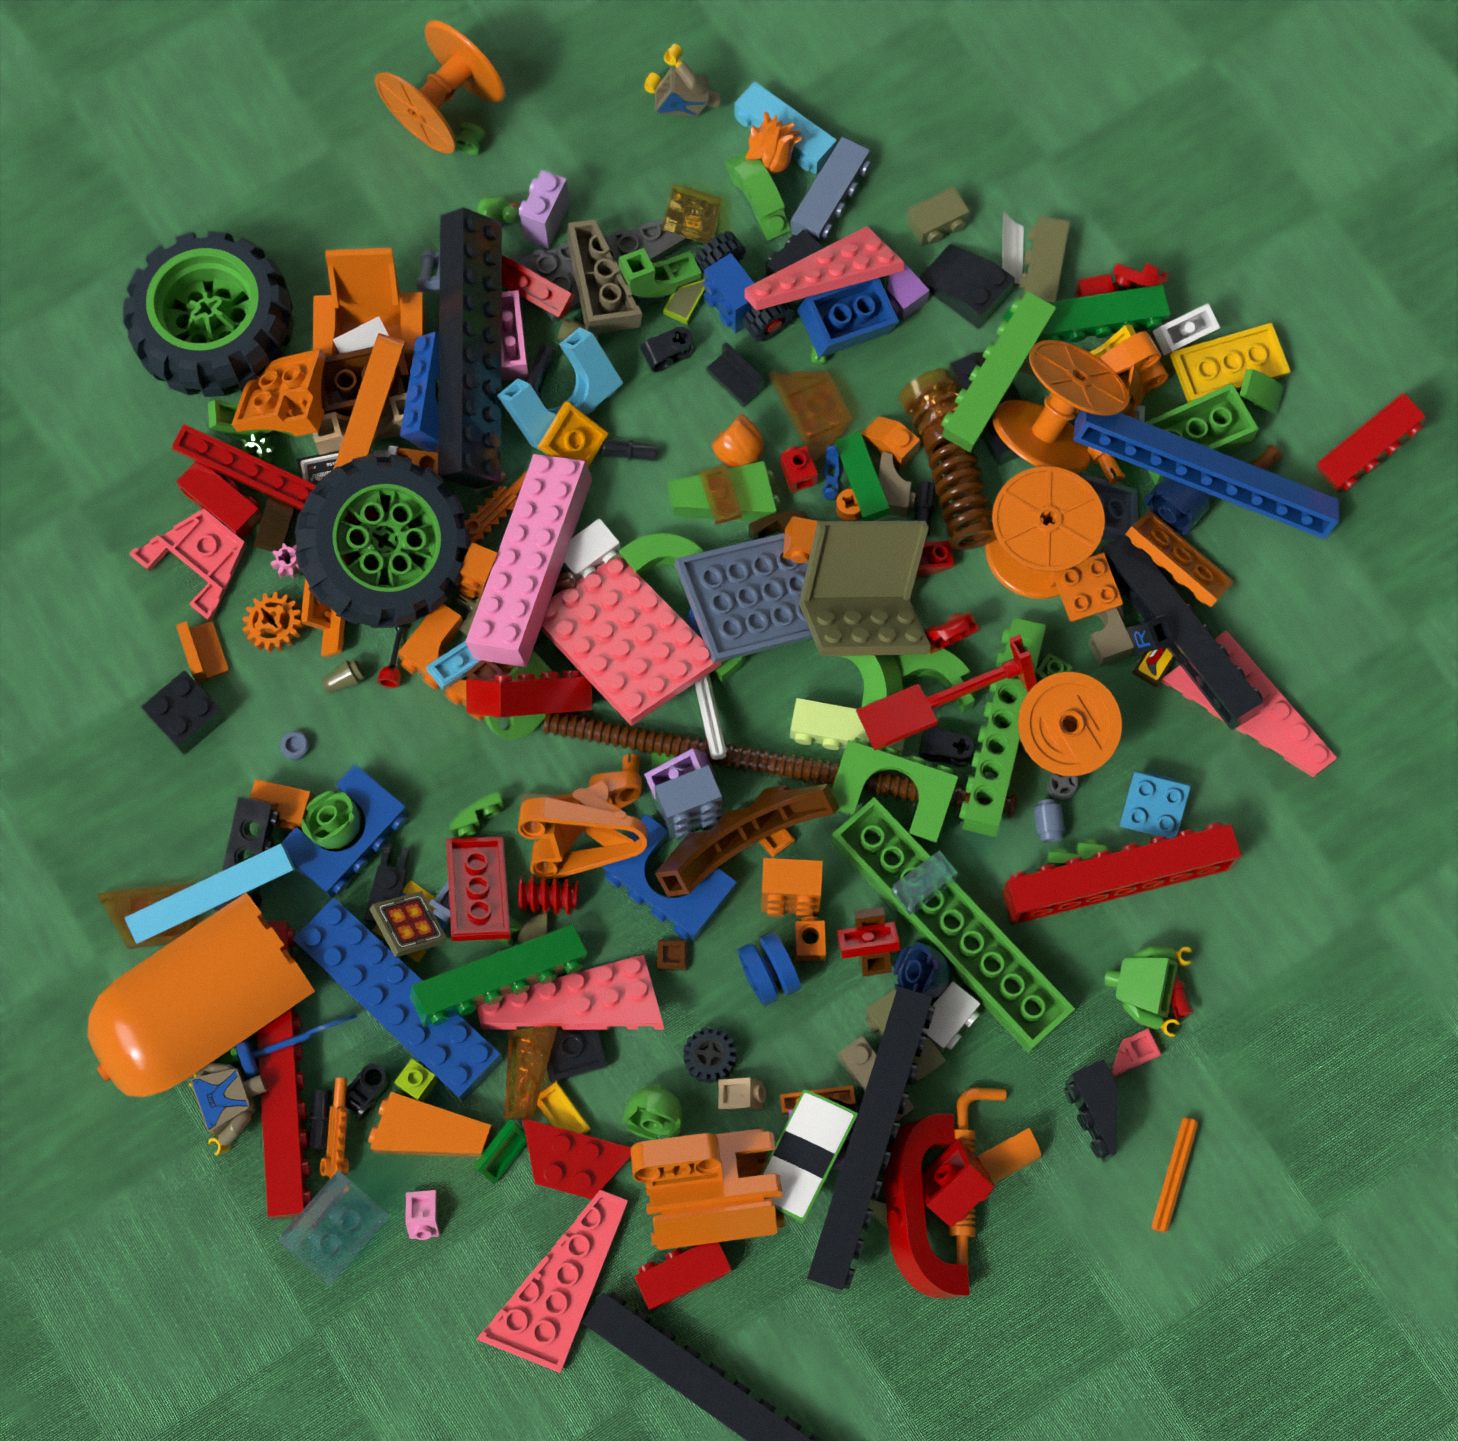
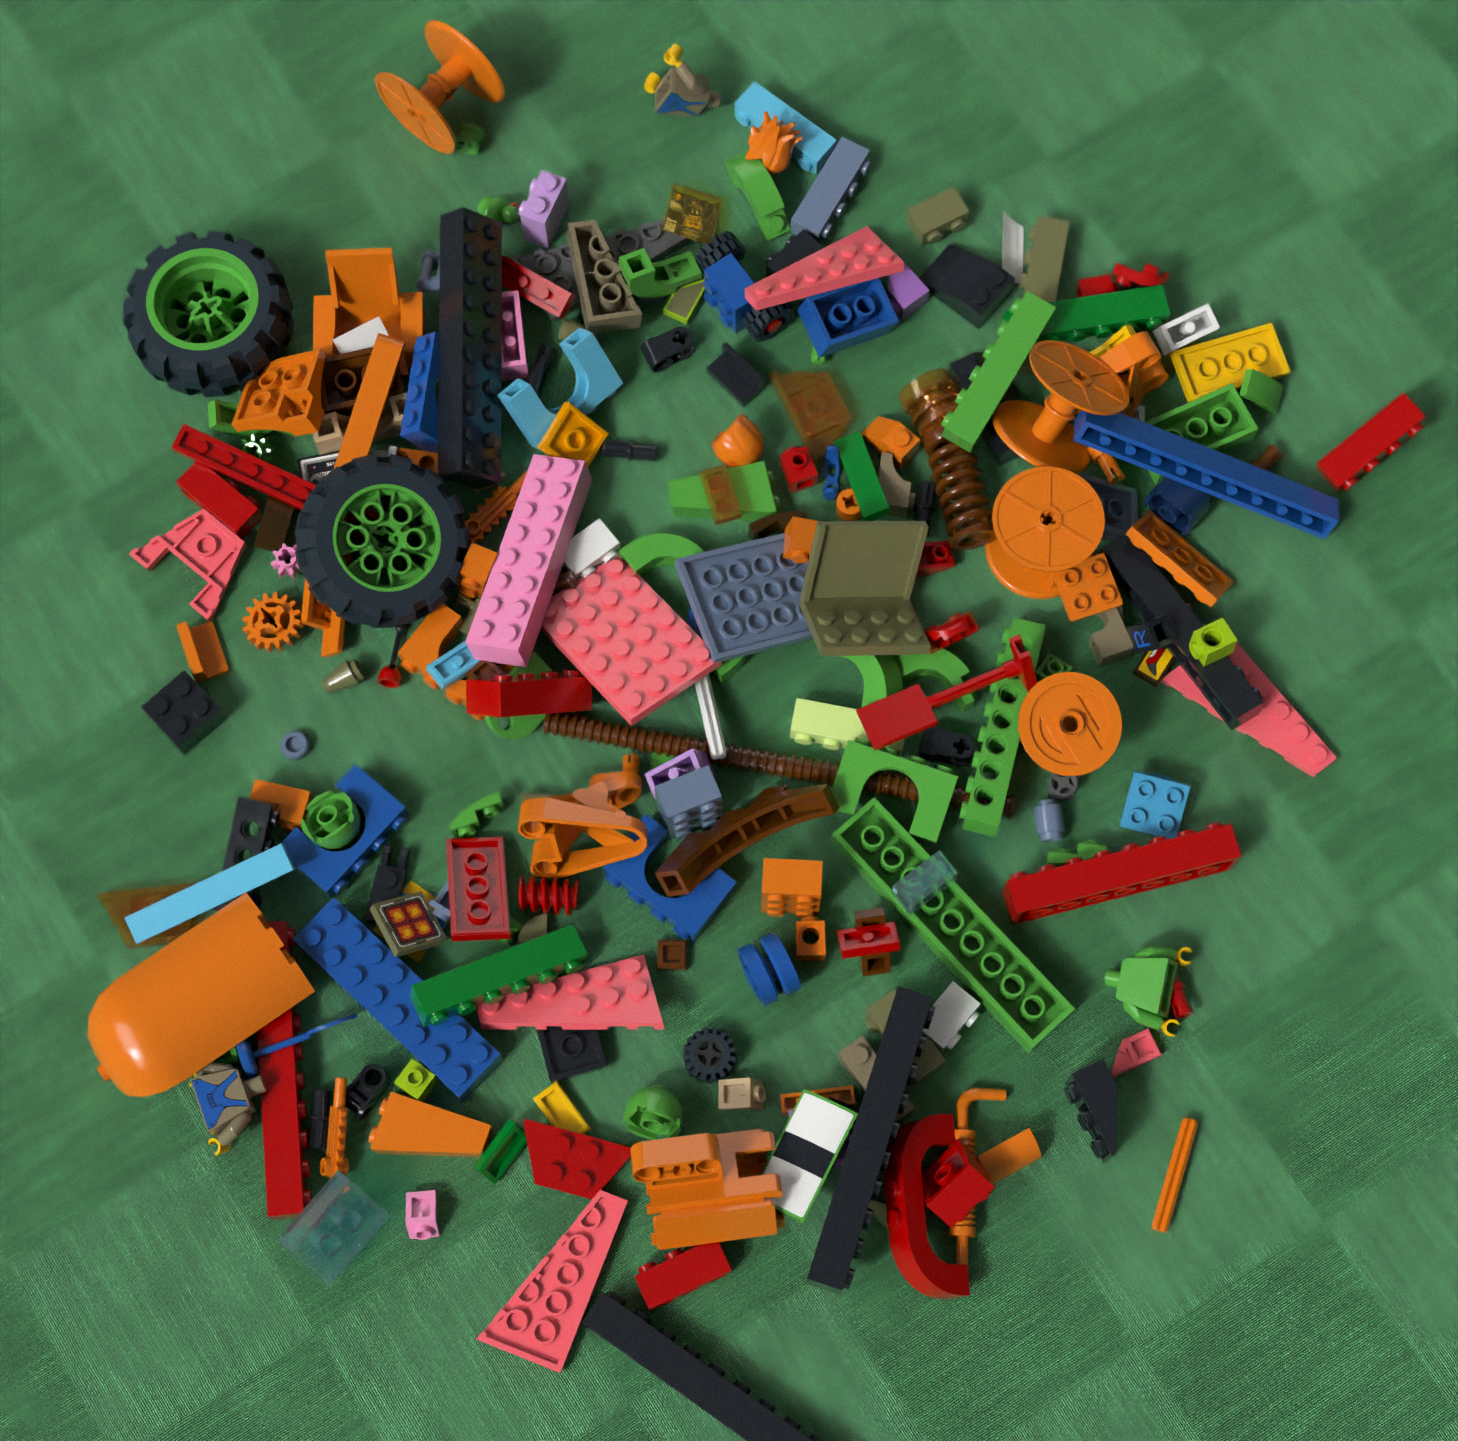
(526, 1068): clear orange wing -> none
(777, 842): orange tile -> none
(922, 970): dark blue cylinder -> none
(1219, 634): none -> lime brick

